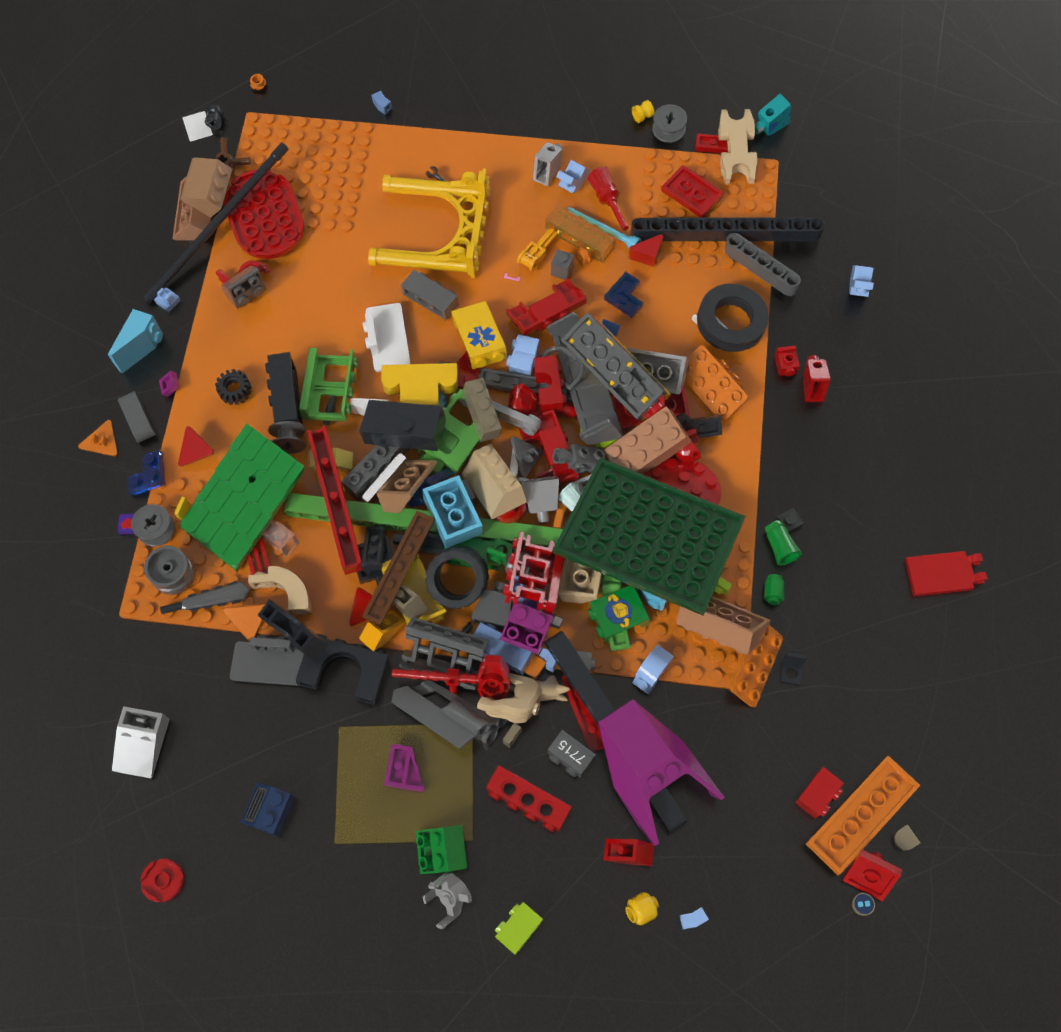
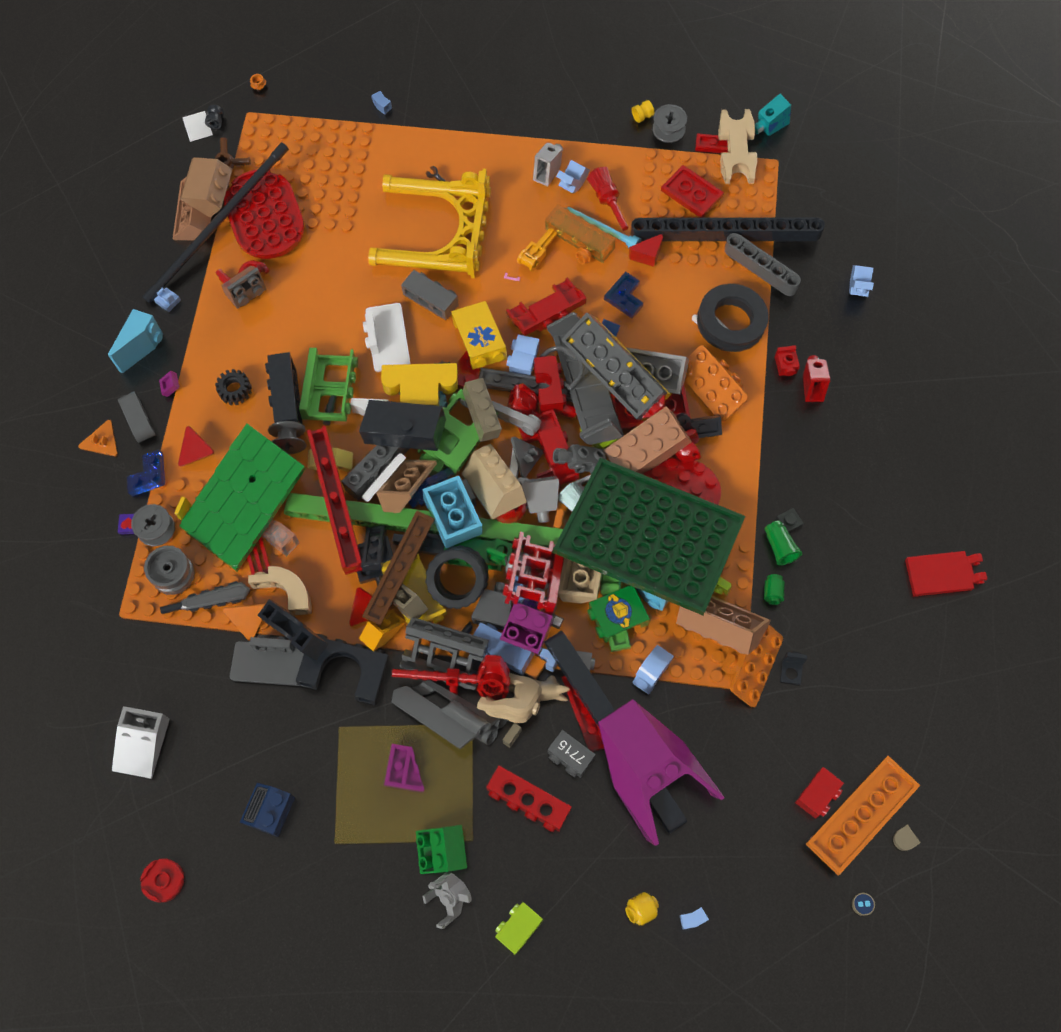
(562, 264): dark grey brick -> none
(629, 851): red slope -> none
(872, 874): red tile -> none

